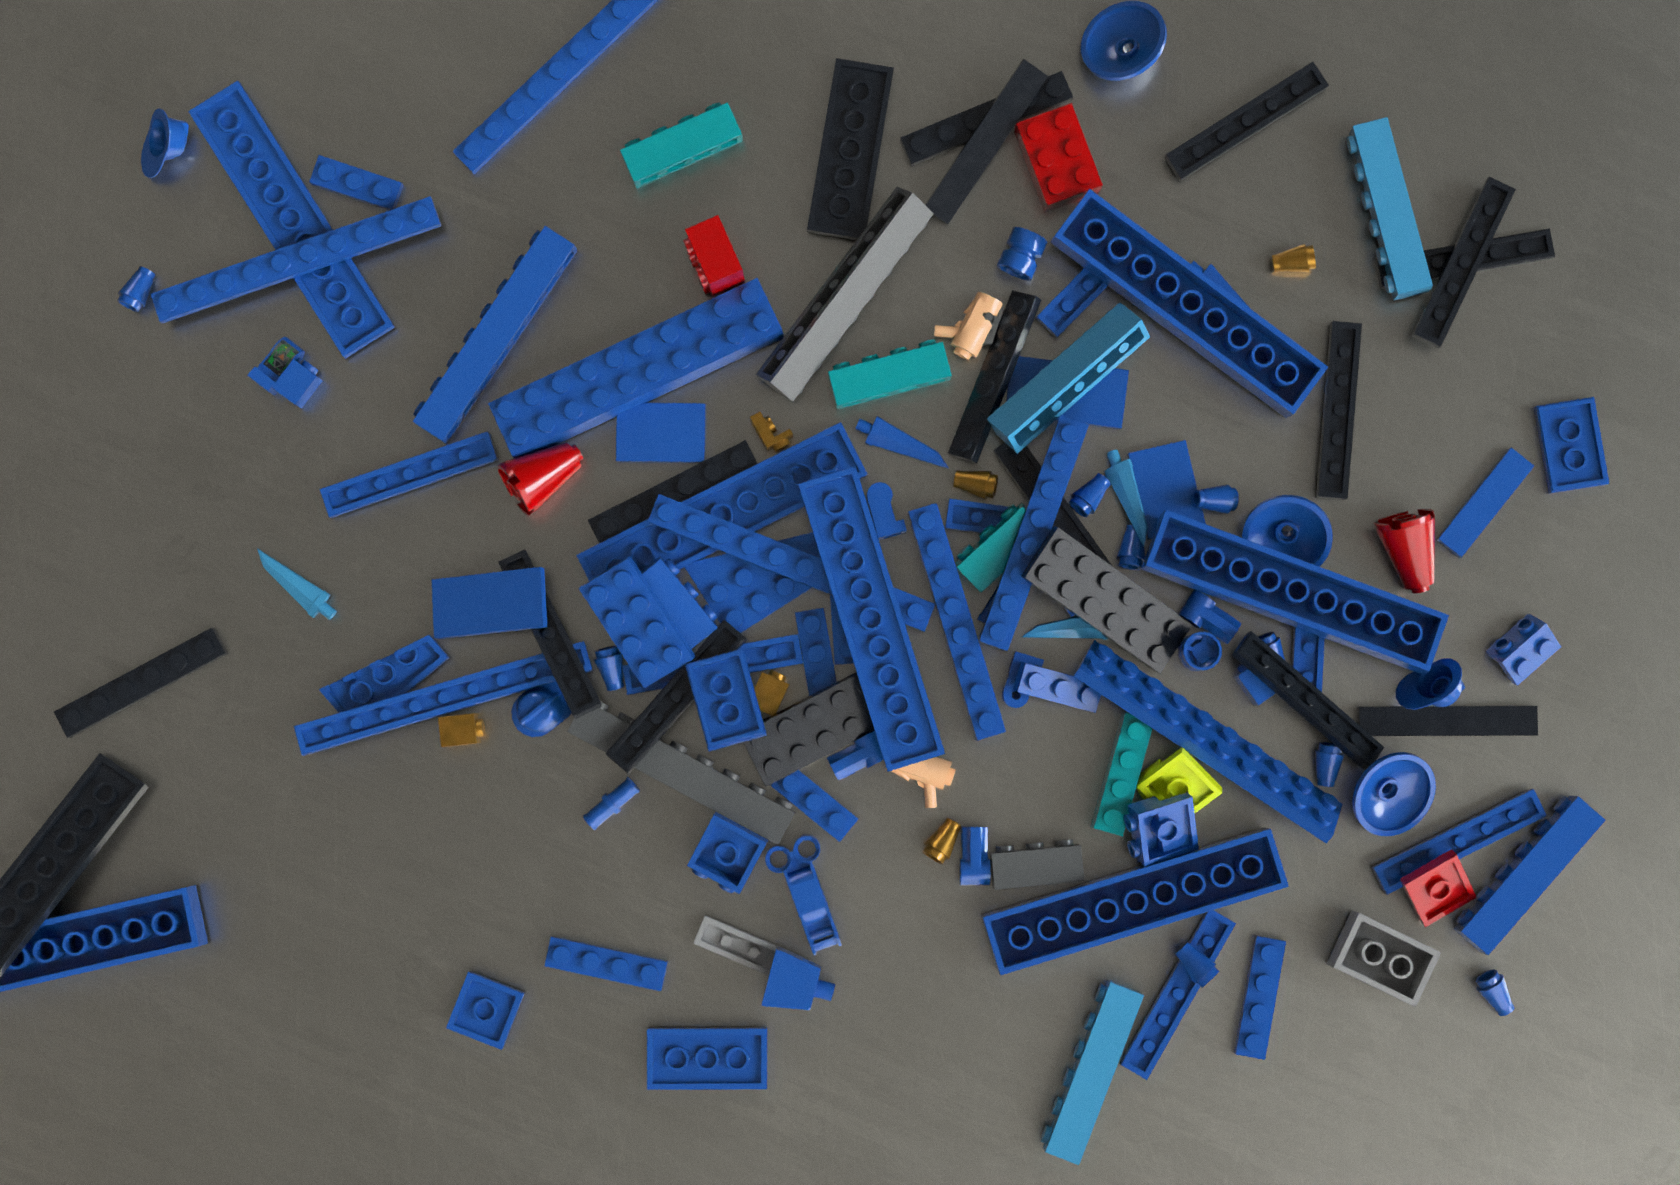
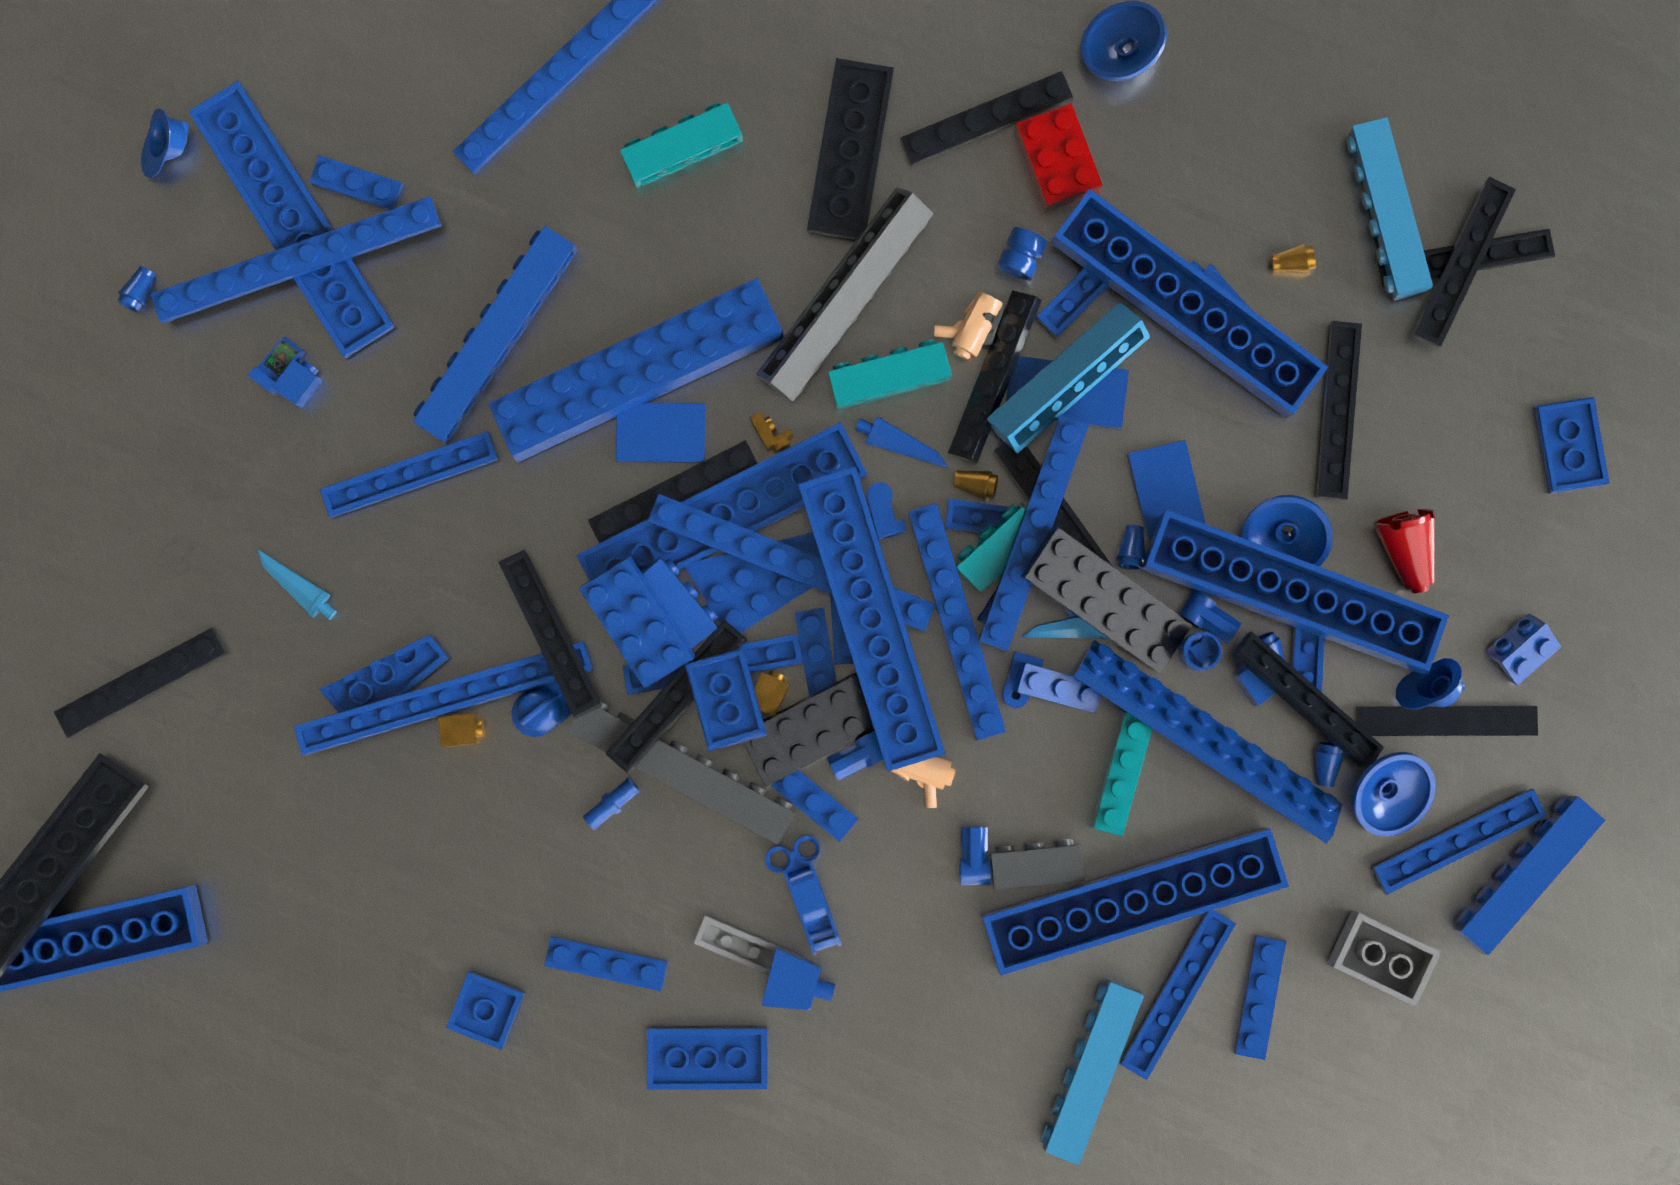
(489, 603): blue tile -> none
(539, 474): red cone -> none
(610, 665): blue cone -> none
(713, 257): red brick -> none
(727, 853): blue plate -> none
(942, 841): pearl gold cone -> none
(985, 141): black tile -> none
(1088, 497): blue cone -> none
(1125, 486): dark azure bar -> none
(1161, 828): blue plate -> none
(1177, 776): neon yellow plate -> none
(1197, 965): blue cone -> none
(1217, 499): blue cone -> none
(1246, 121): black plate -> none
(1438, 888): red plate -> none
(1485, 502): blue tile -> none
(1495, 991): blue cone -> none

